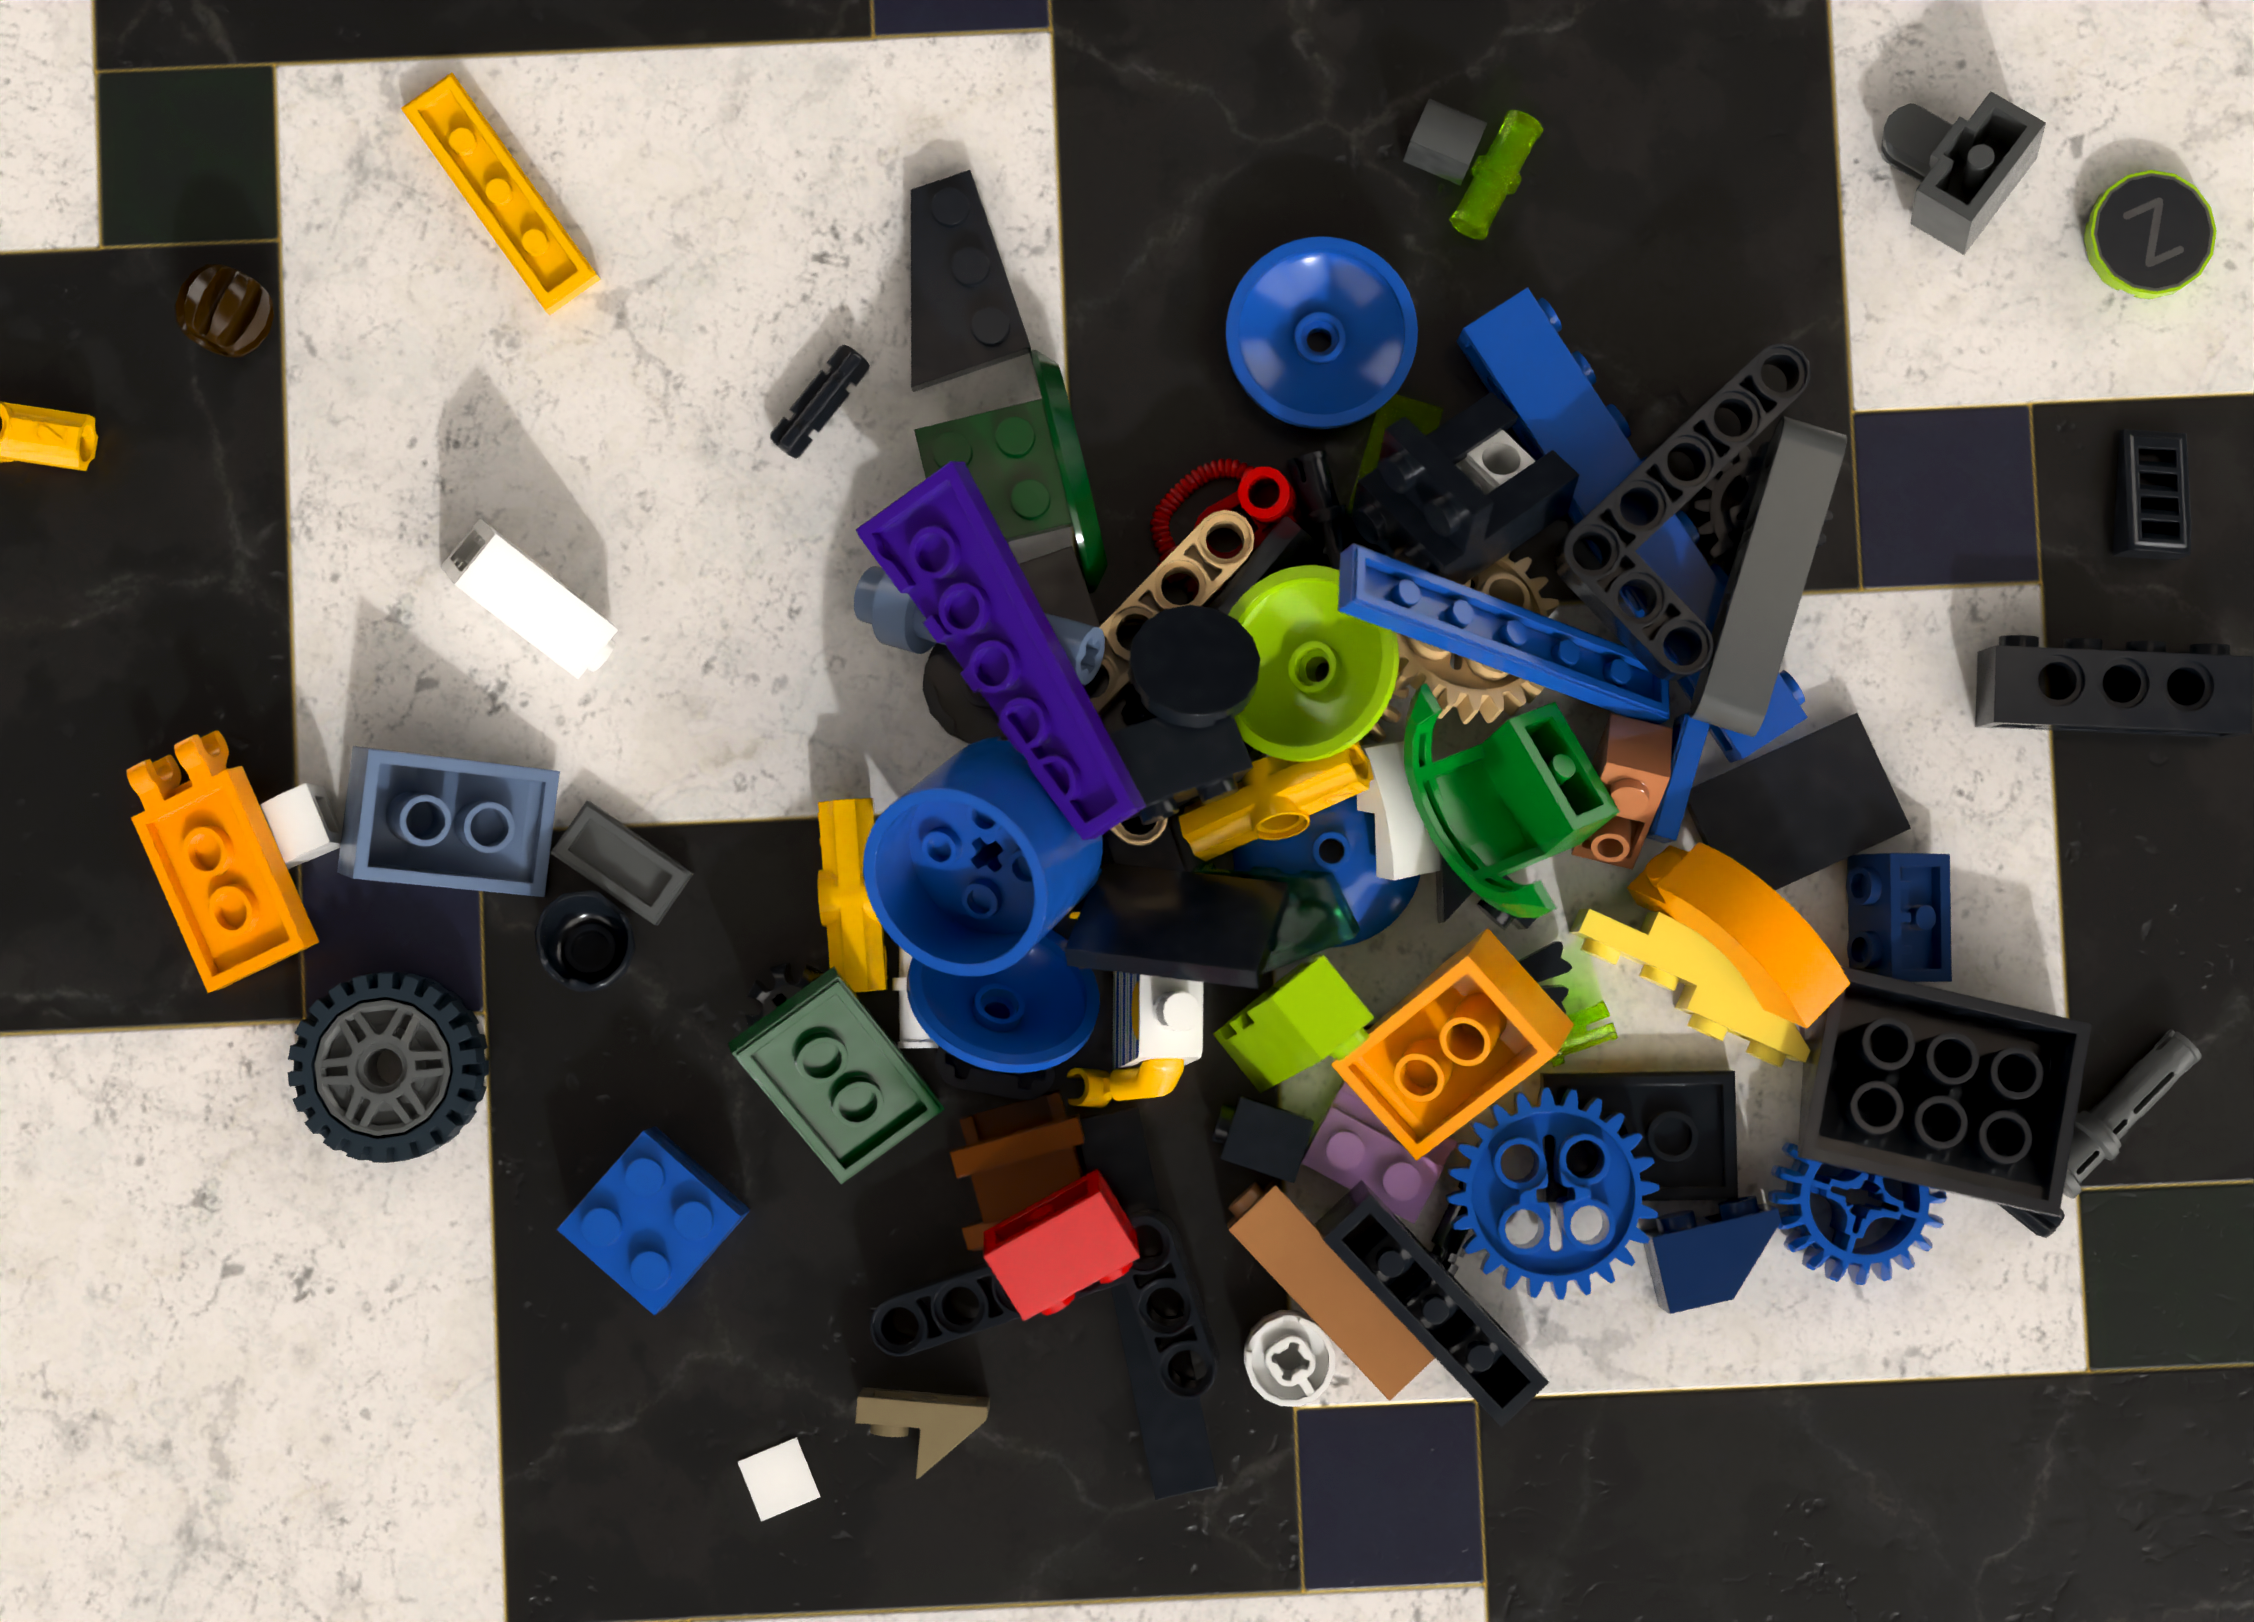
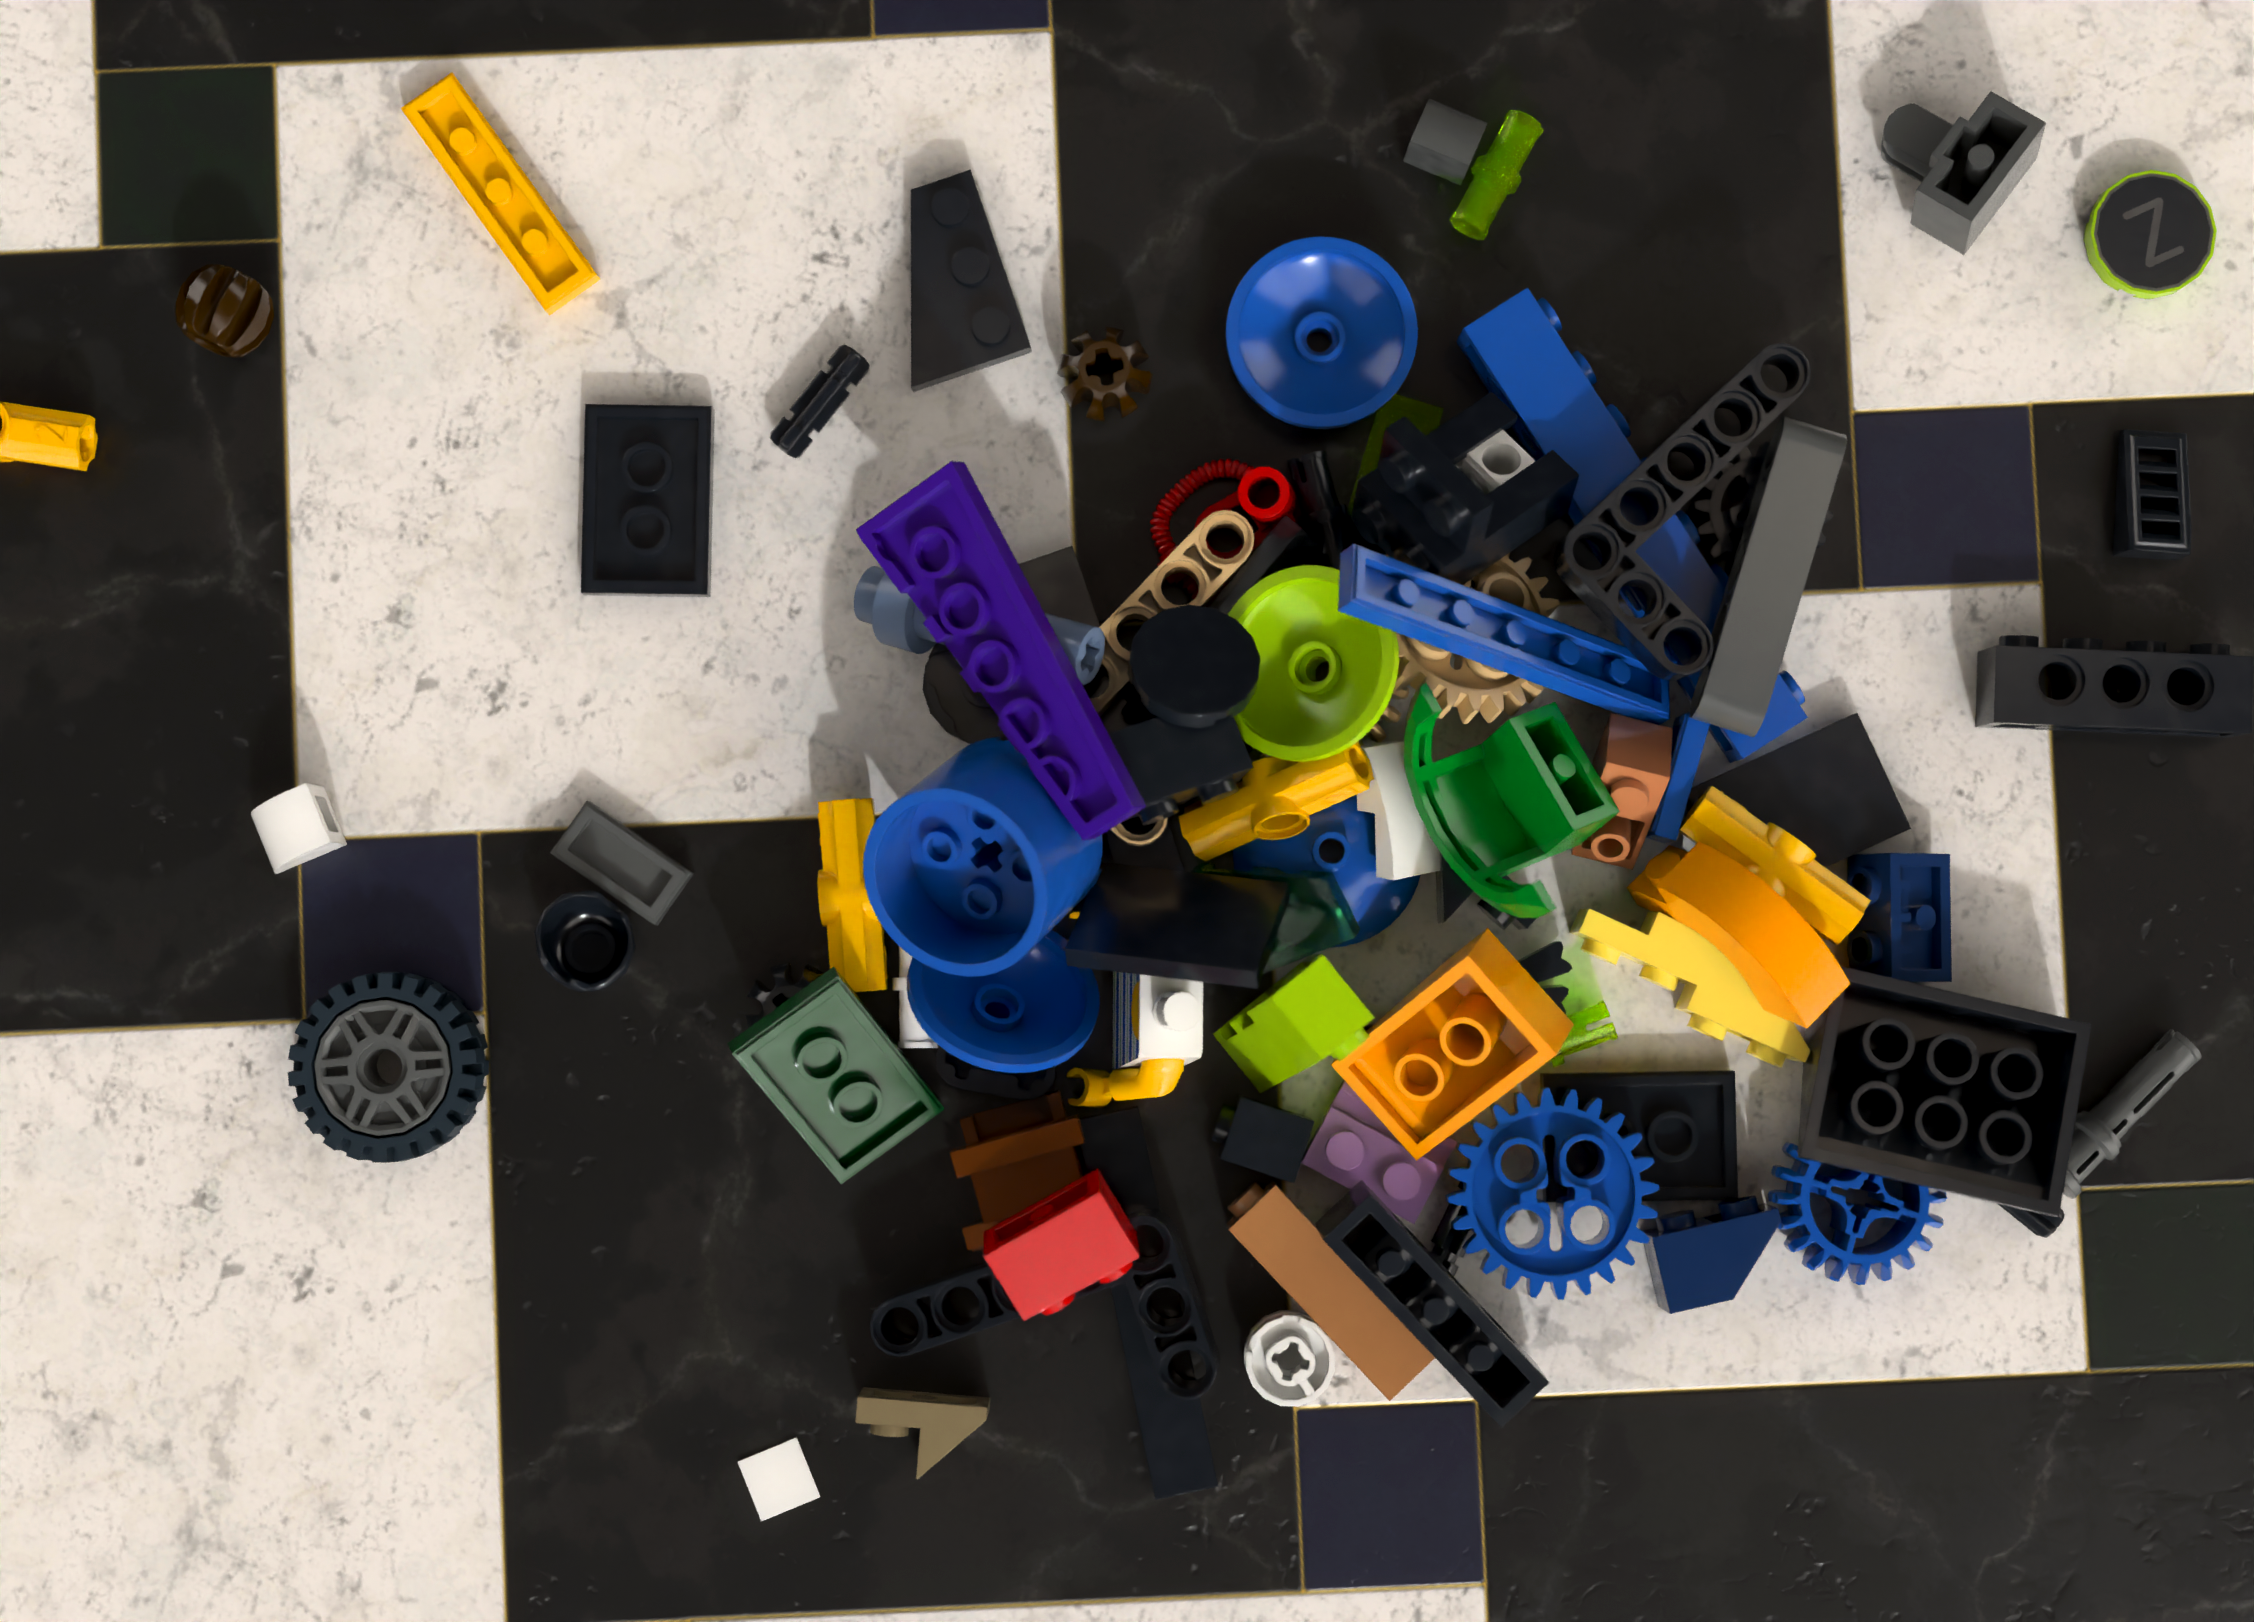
(218, 863): light orange tile -> none
(447, 822): sand blue slope -> none
(530, 600): white slope -> none
(647, 500): none -> black tile
(653, 1219): blue brick -> none
(1026, 466): dark green piece -> none
(1088, 386): none -> dark brown piece
(1778, 860): none -> yellow piece

